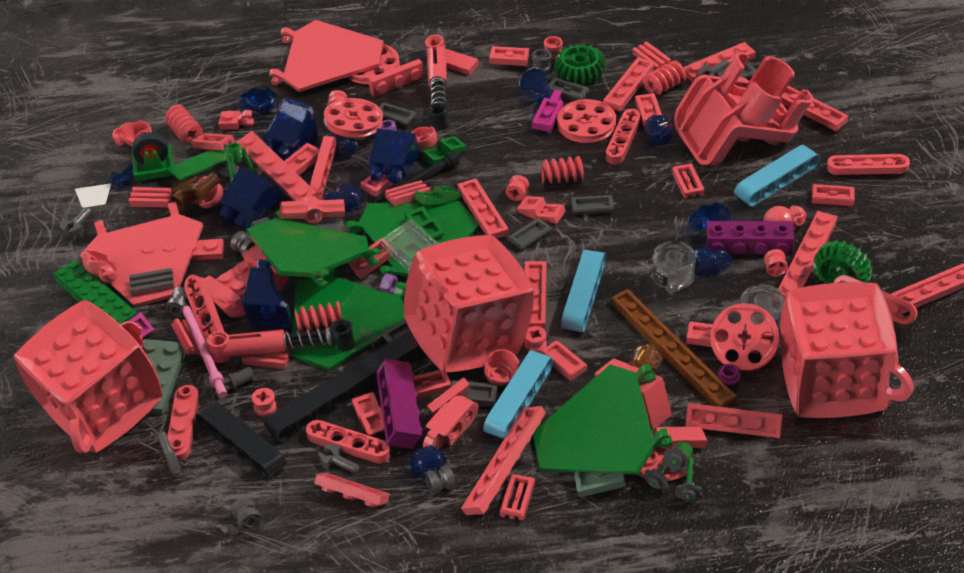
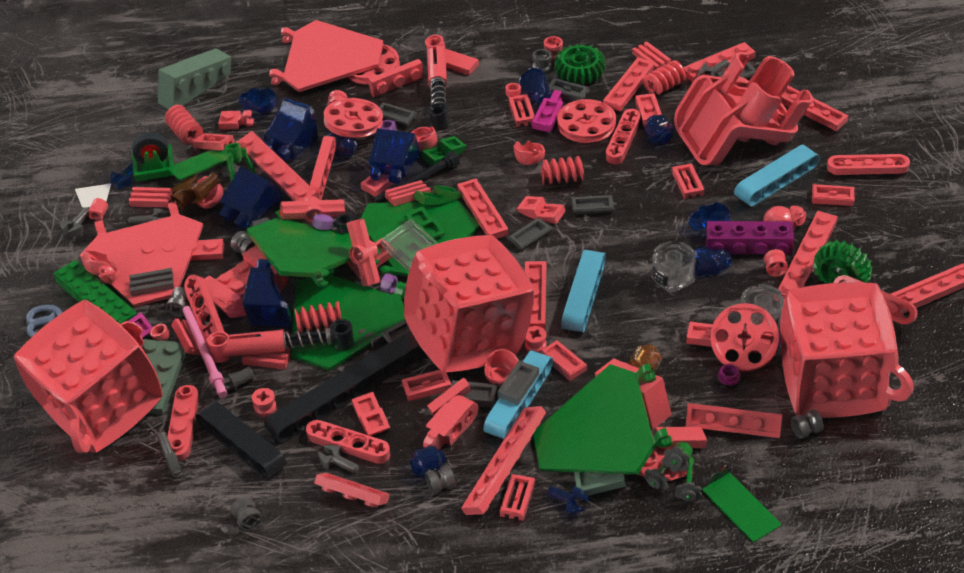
(33, 323): none -> sand blue piece
(98, 209): none -> coral hose
(129, 131): coral hair -> none
(158, 214): none -> dark grey bar
(160, 332): none -> coral hinge
(191, 77): none -> sand green wedge
(303, 158): coral plate -> none
(322, 222): none -> medium lavender tile
(341, 222): none -> black plate
(349, 193): clear blue hair -> none
(363, 252): none -> coral piece
(399, 404): magenta brick -> none
(509, 56): coral plate -> none
(513, 89): none -> coral hinge
(517, 188): coral wheel -> none
(518, 382): none -> dark grey tile
(523, 119): none -> coral tile
(529, 153): none -> coral hair
(569, 498): none -> clear blue bar
(673, 350): dark orange tile -> none
(740, 505): none -> green piece
(807, 424): none -> flat silver wheel

